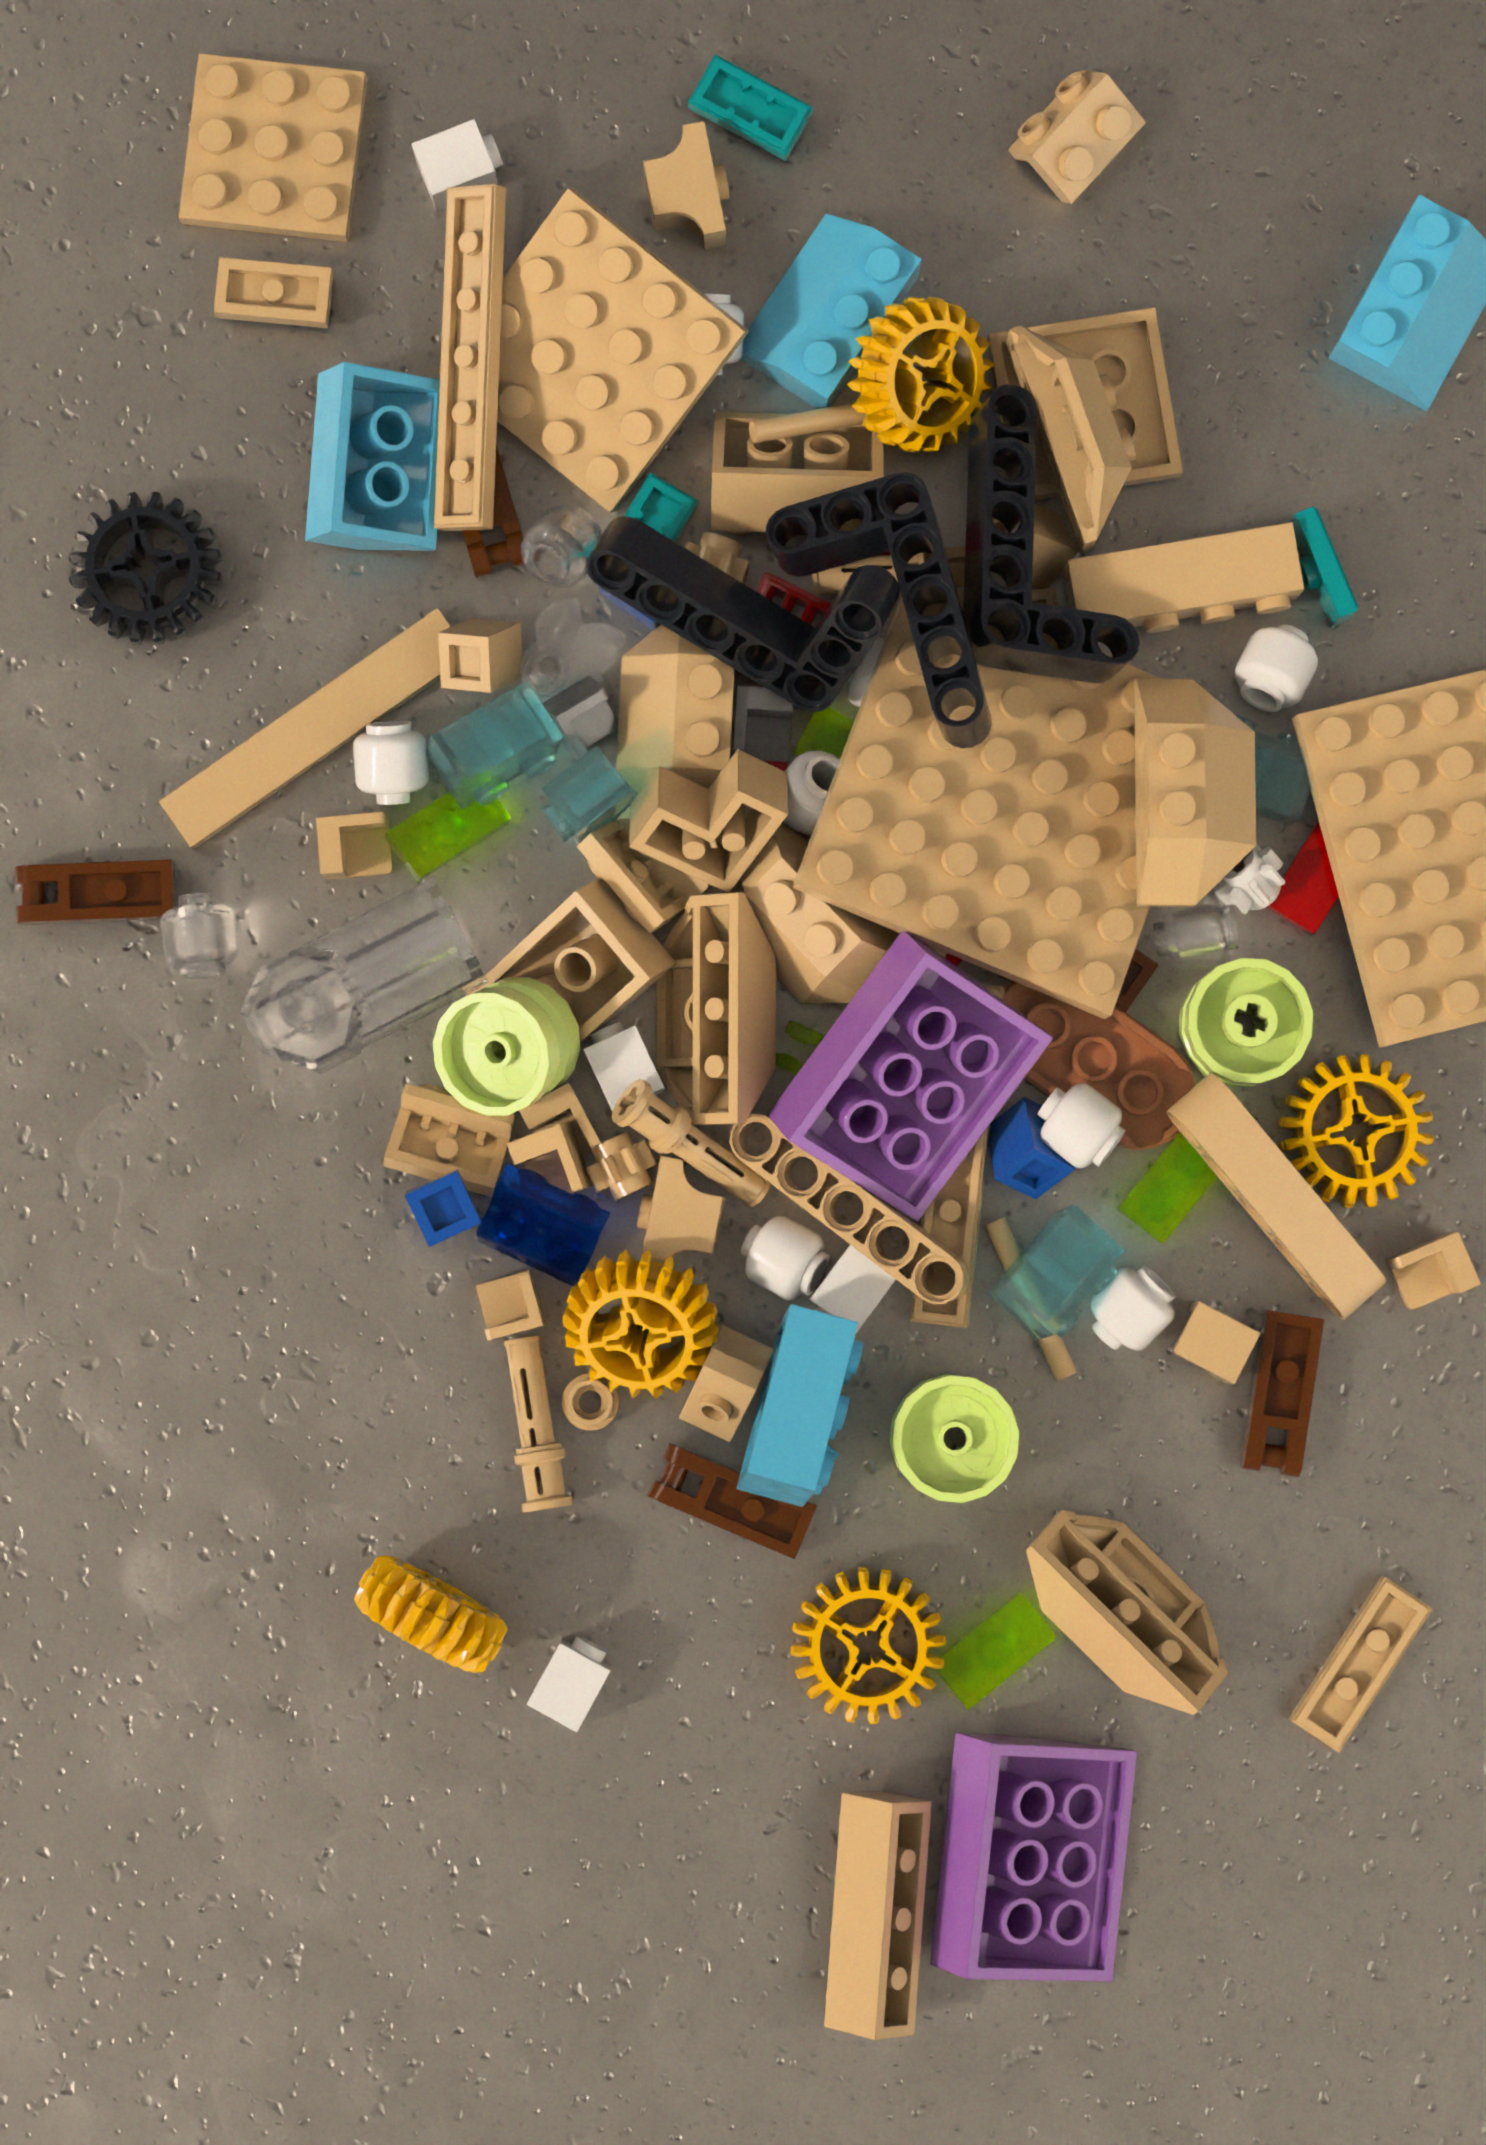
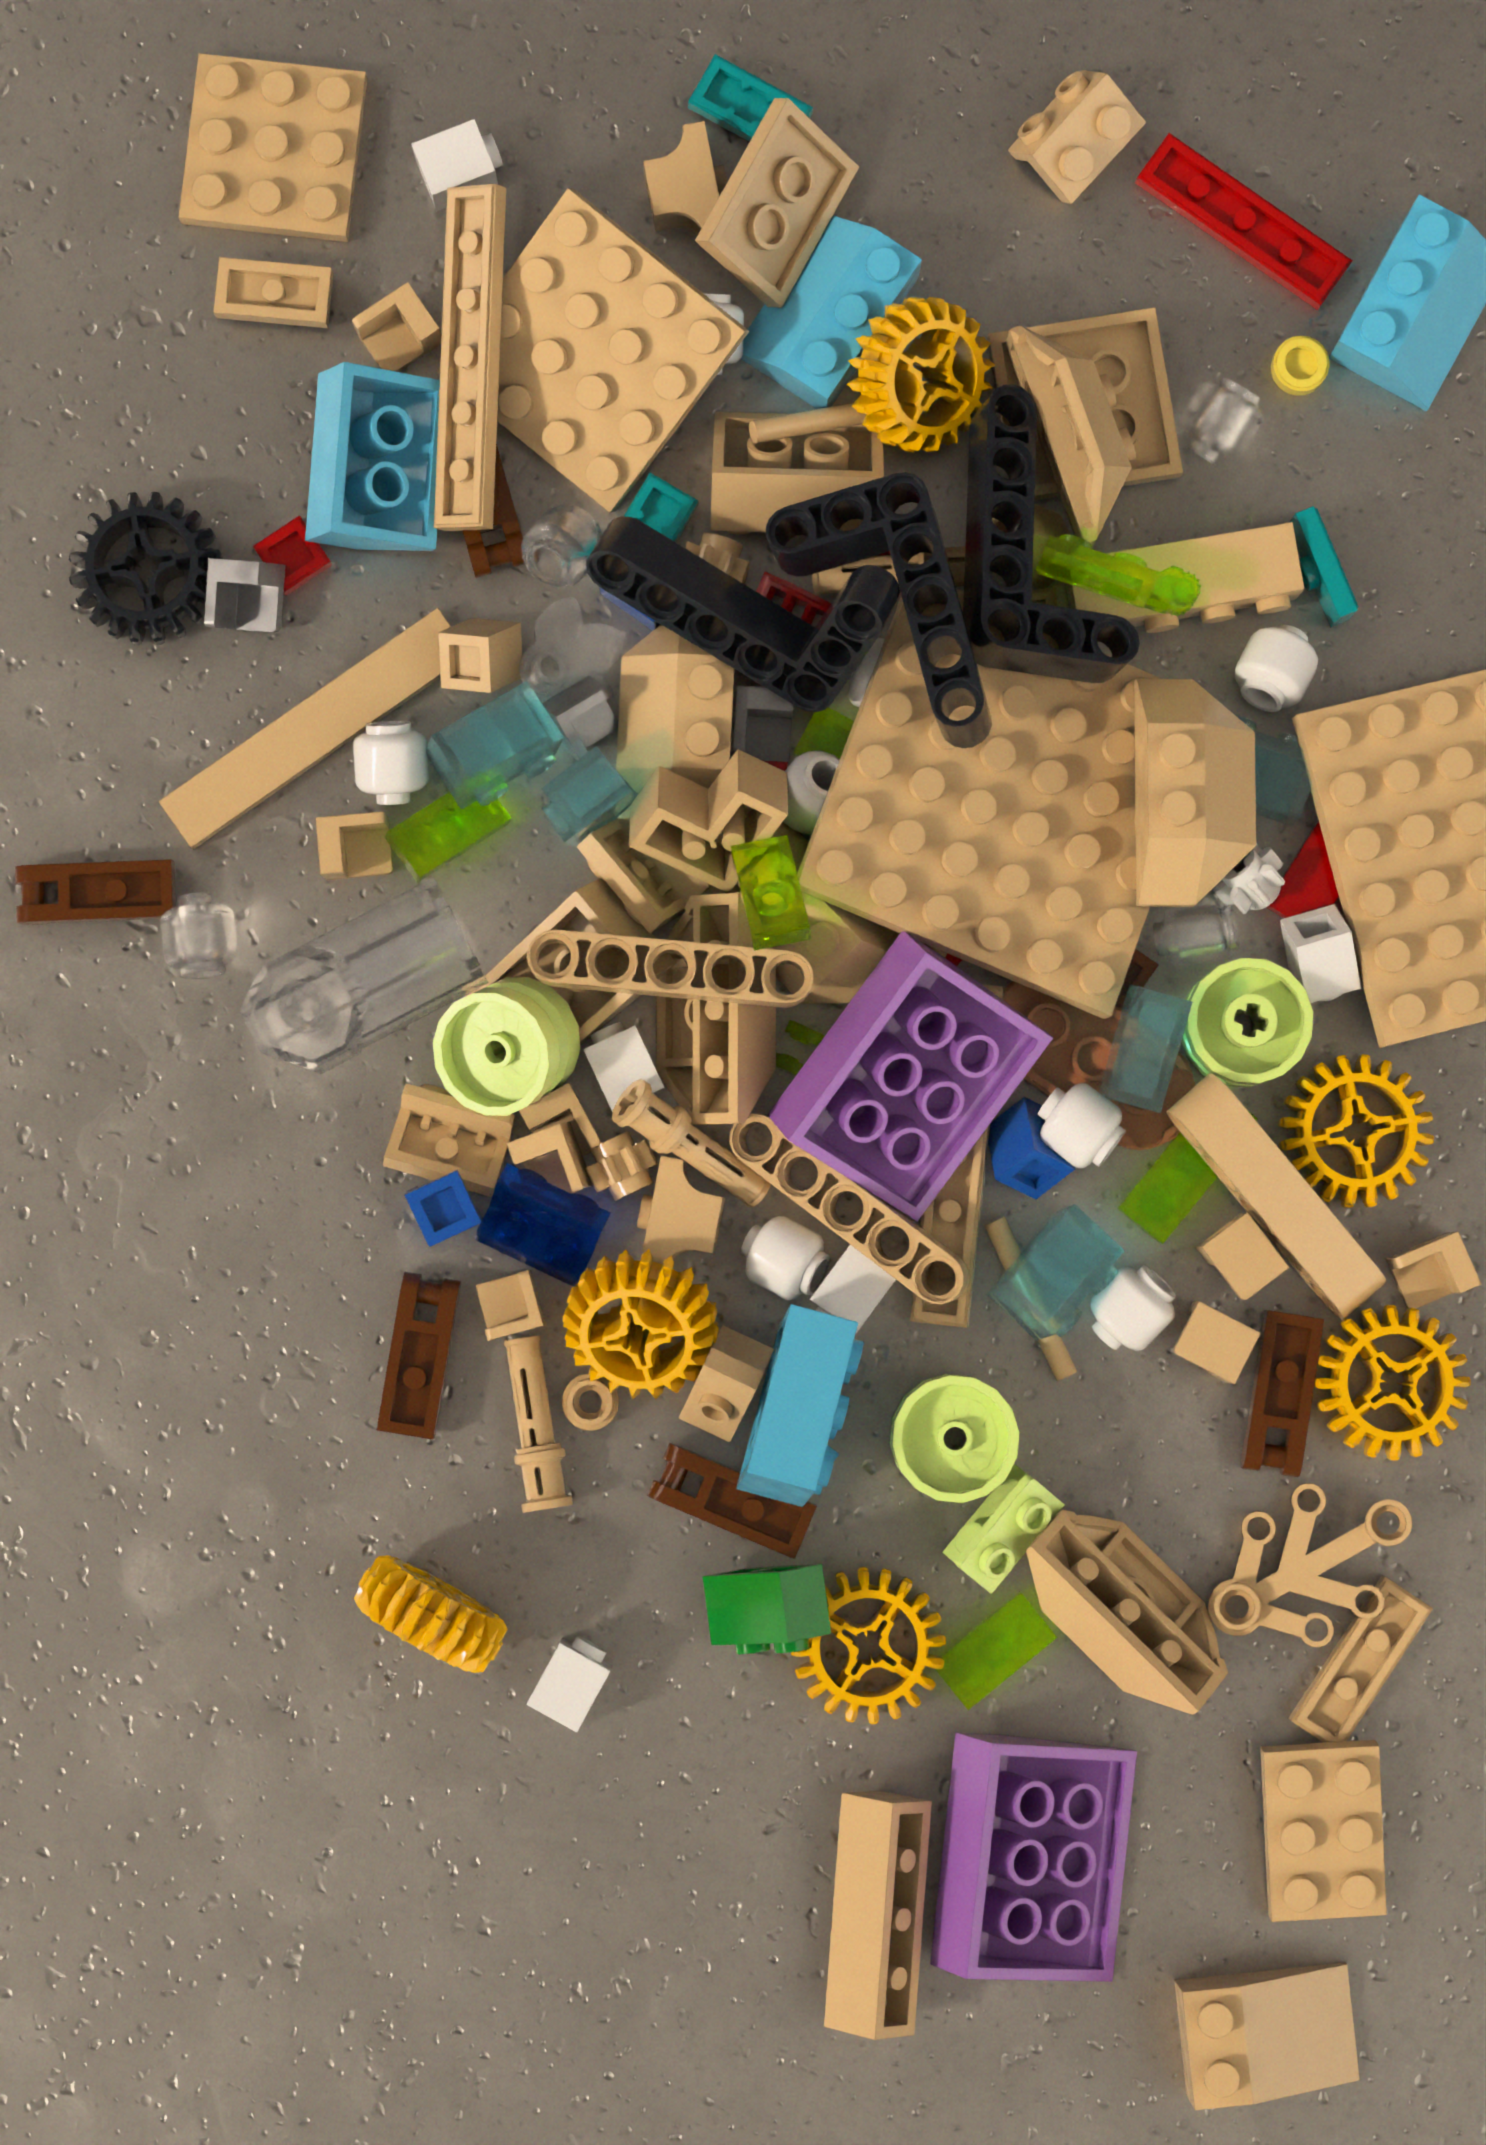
(244, 595): none -> flat silver panel
(301, 558): none -> red tile
(397, 329): none -> tan panel
(418, 1358): none -> reddish brown plate
(644, 953): none -> tan beam
(767, 1607): none -> green brick
(770, 892): none -> clear neon green plate
(777, 203): none -> tan plate
(1003, 1529): none -> yellowish green bracket
(1118, 576): none -> clear neon green hinge
(1145, 1048): none -> clear light blue brick
(1221, 420): none -> clear head
(1243, 221): none -> red tile
(1243, 1256): none -> tan panel
(1266, 2034): none -> tan slope
(1300, 365): none -> light yellow tile
(1300, 1571): none -> tan plant
(1321, 953): none -> white brick
(1323, 1830): none -> tan plate
(1416, 1365): none -> yellow gear

